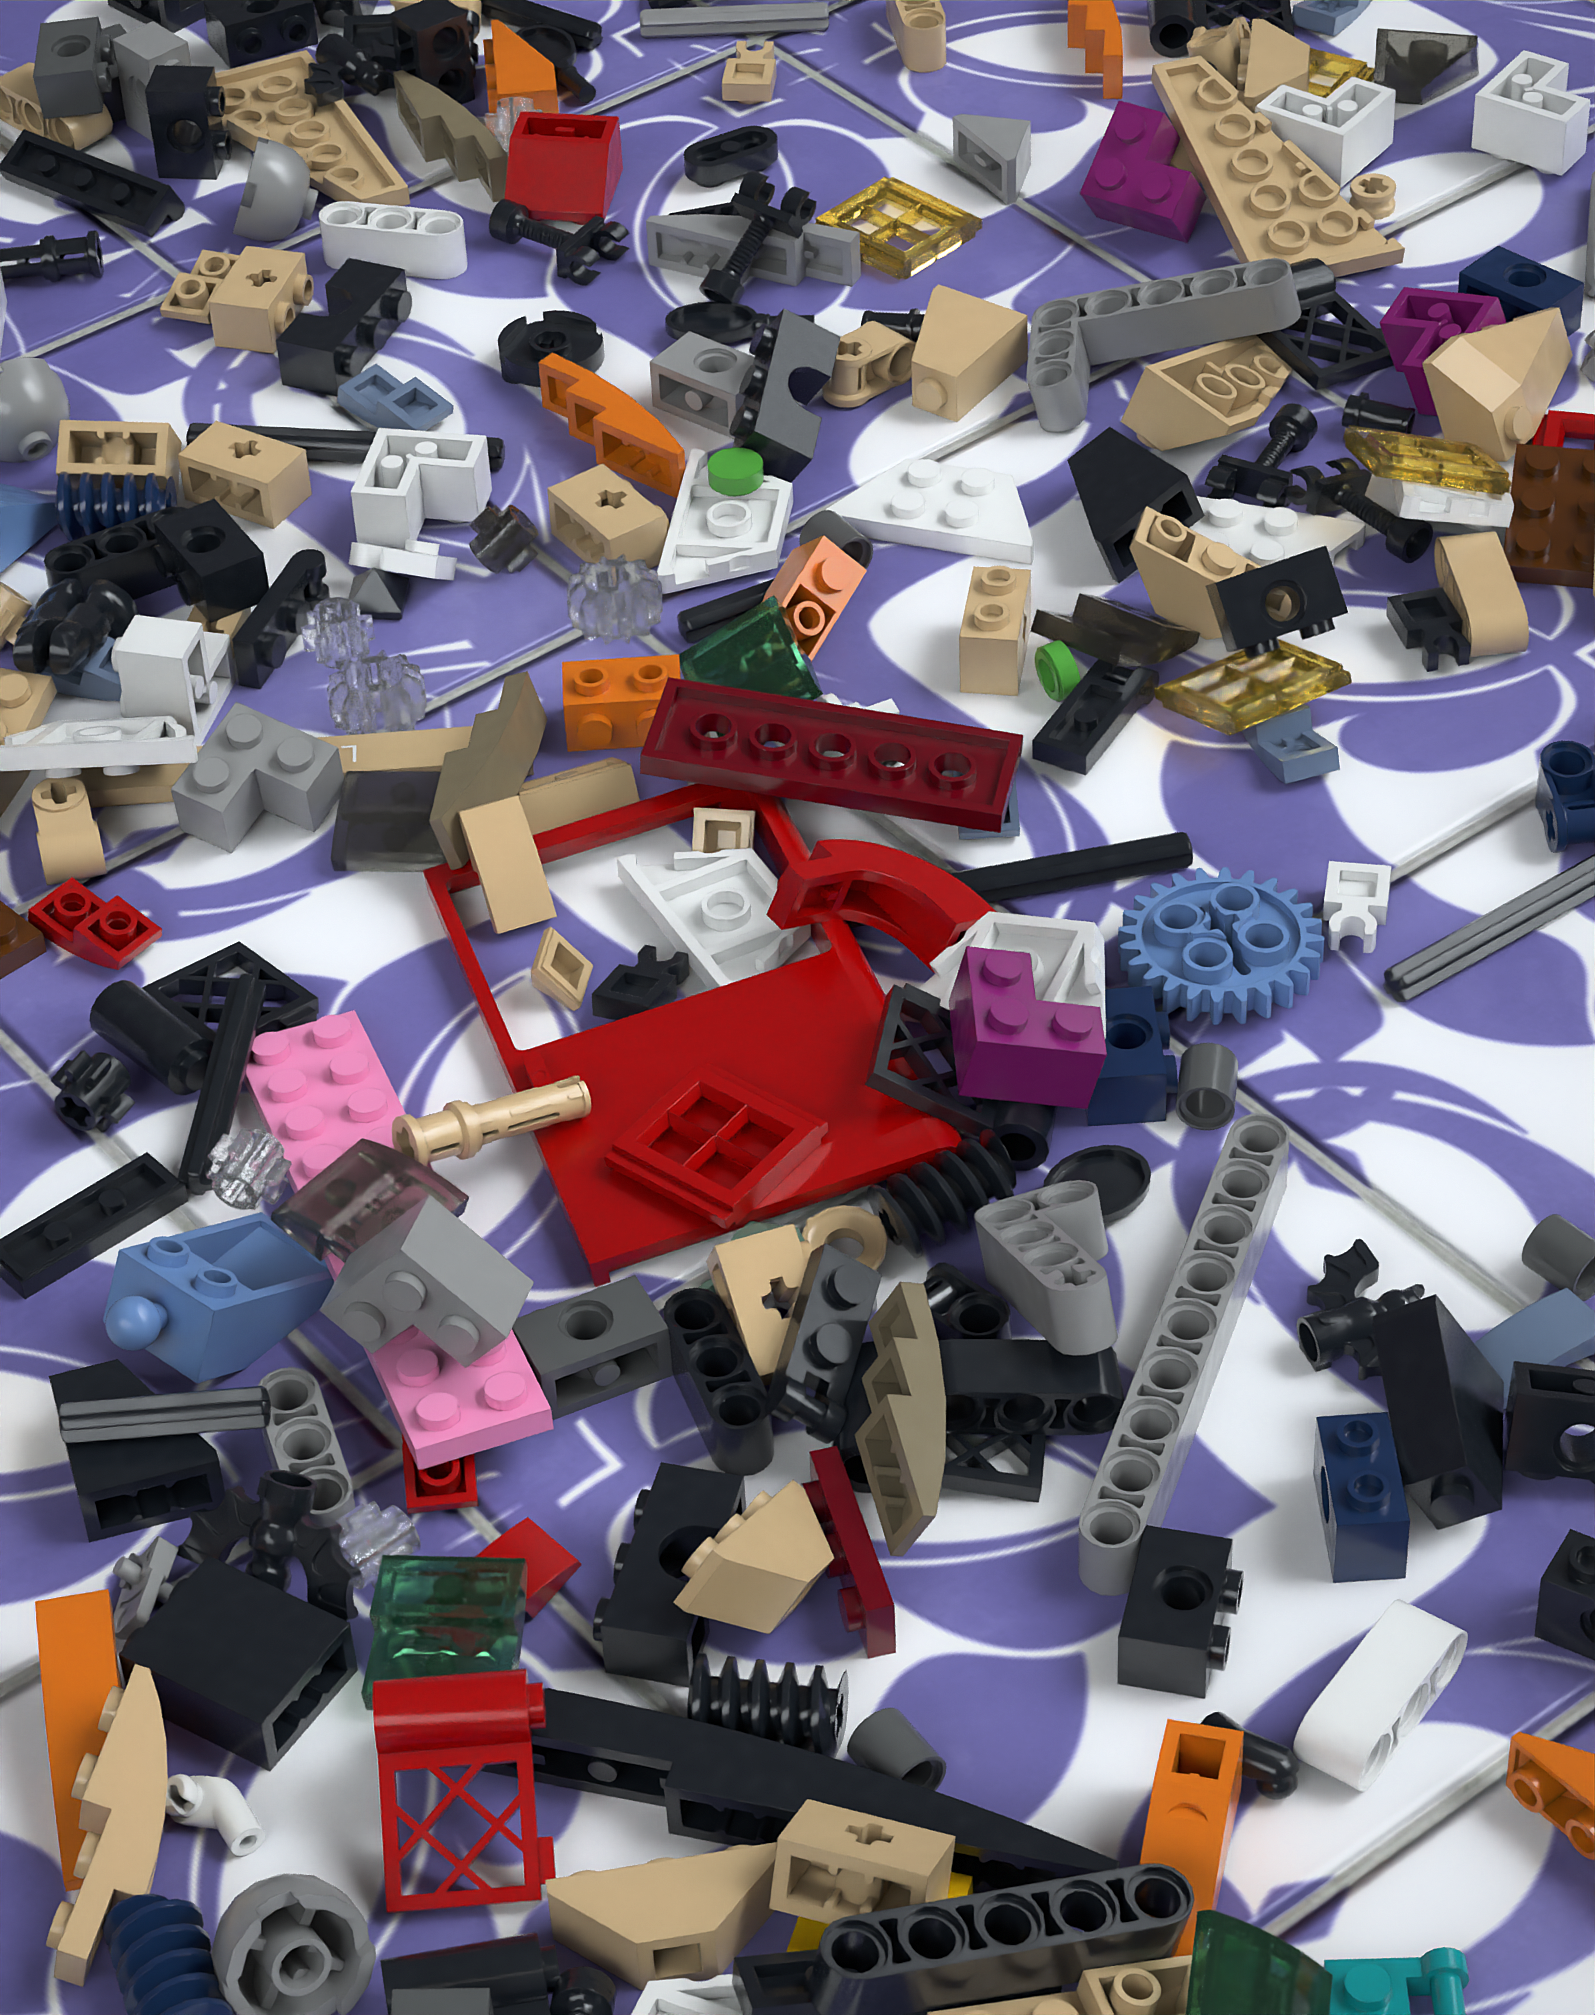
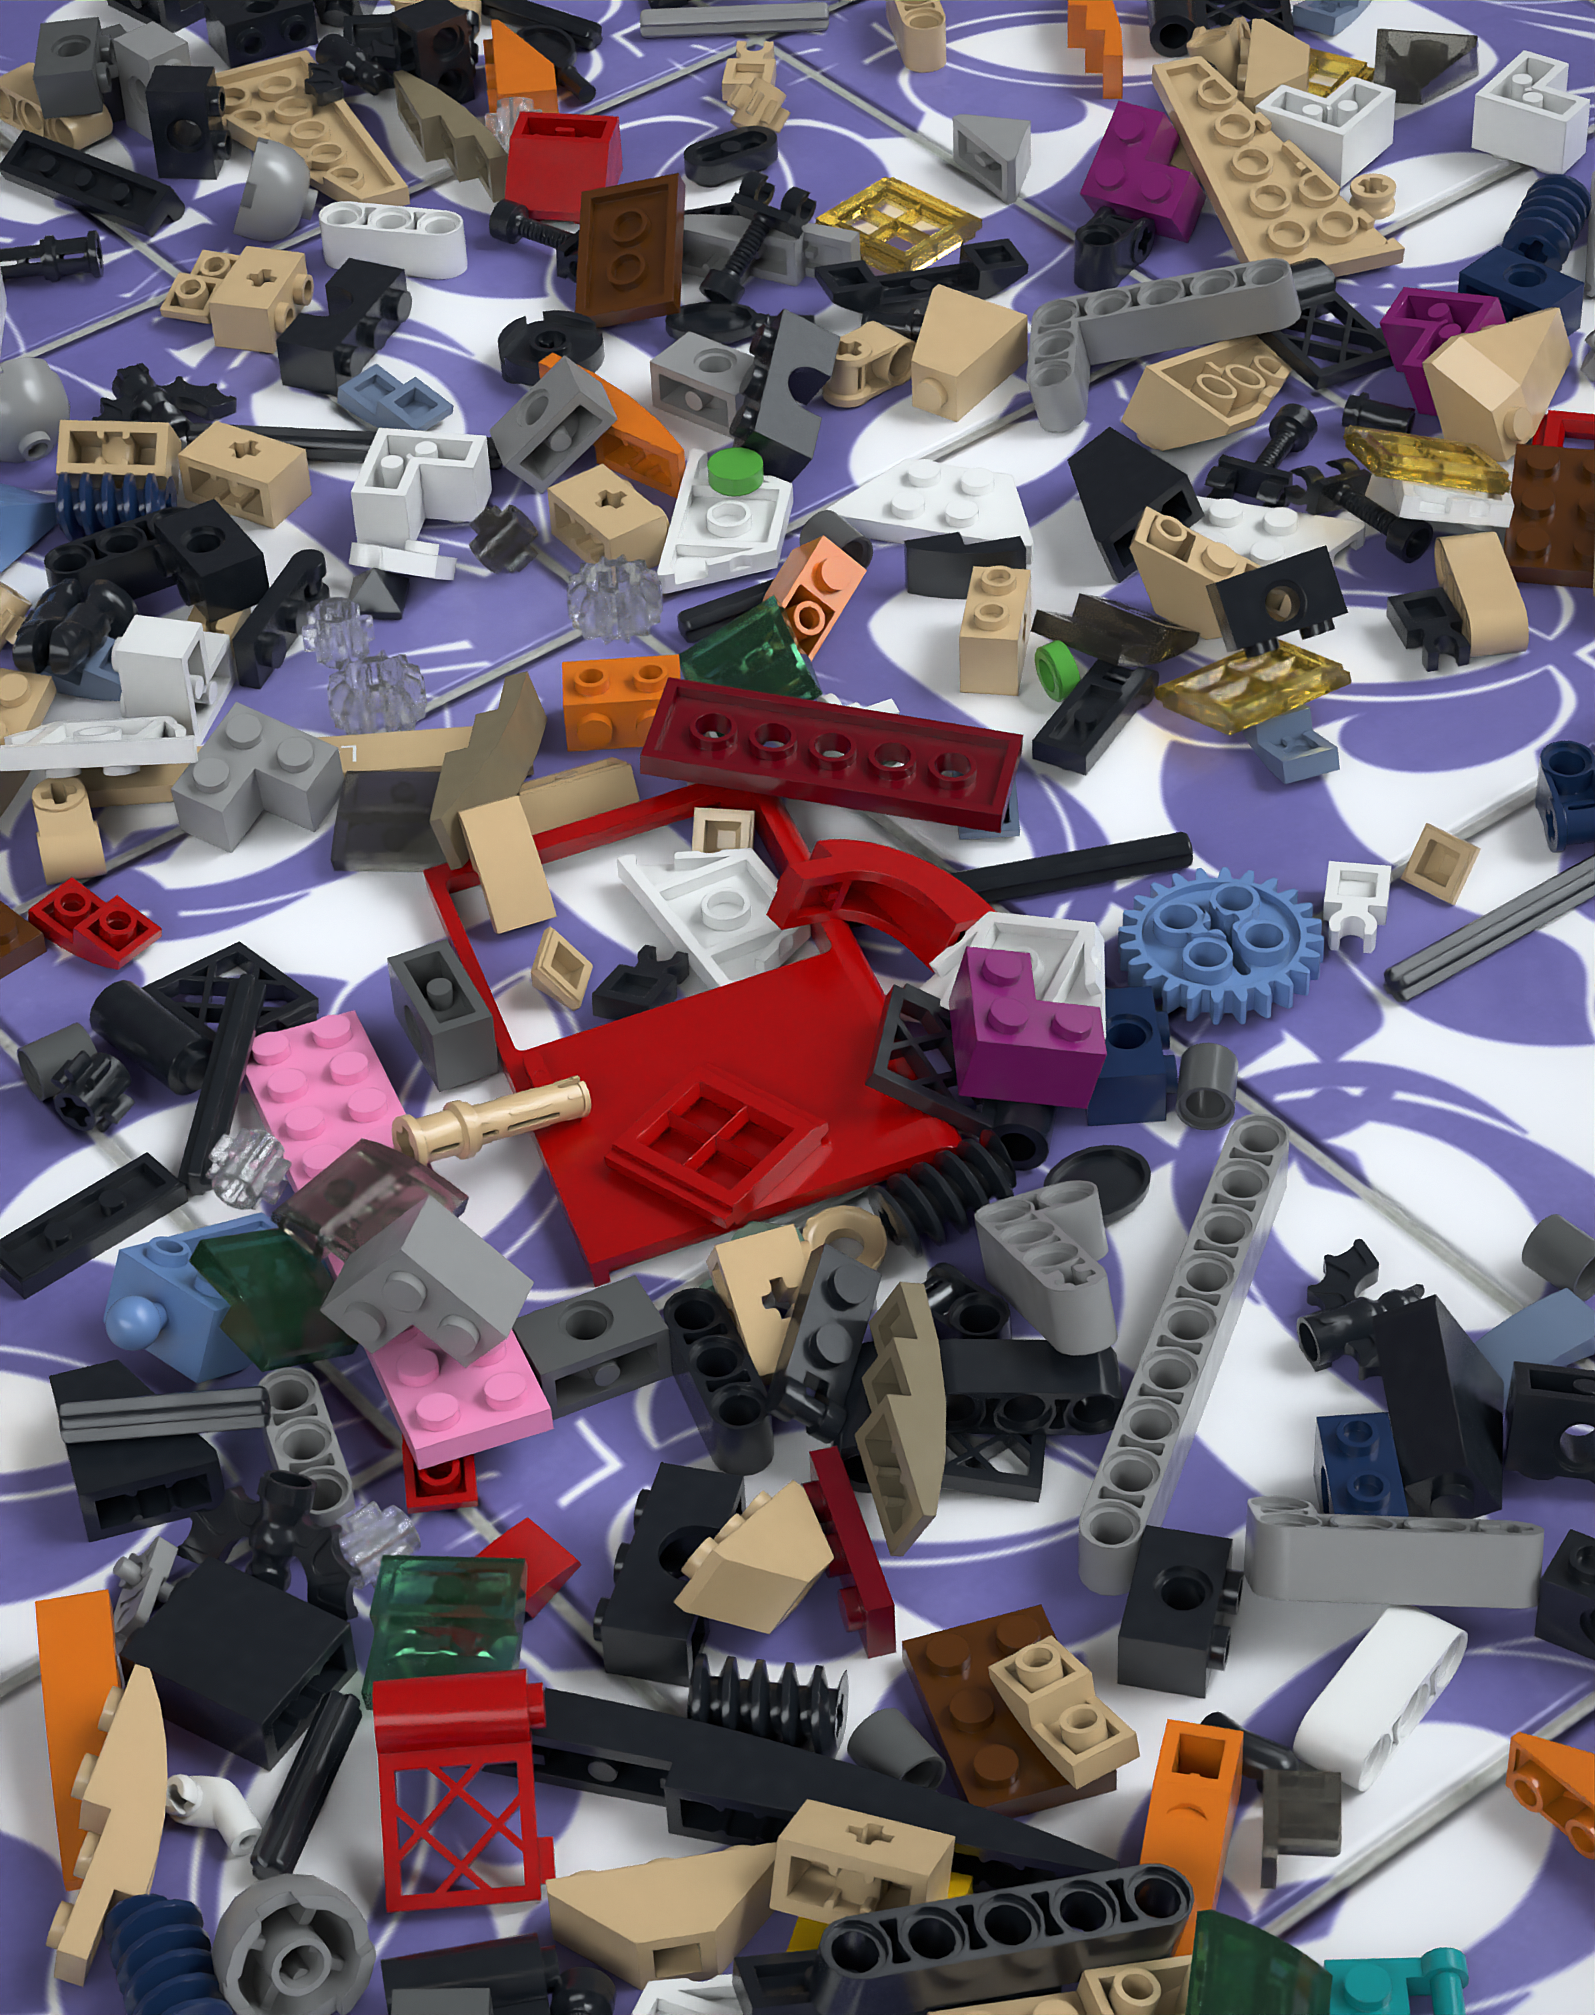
(45, 1056): none -> dark grey beam
(145, 401): none -> black animal
(273, 1298): none -> clear green slope
(306, 1785): none -> black axle
(443, 1015): none -> dark grey brick
(553, 424): none -> light grey brick
(631, 251): none -> reddish brown plate
(758, 105): none -> tan gear
(944, 564): none -> black slope
(975, 1730): none -> reddish brown plate
(981, 272): none -> black slope
(1060, 1713): none -> tan slope
(1110, 249): none -> black piece
(1298, 1818): none -> clear smoke panel
(1389, 1558): none -> light grey beam
(1440, 863): none -> tan slope
(1549, 220): none -> dark blue piece

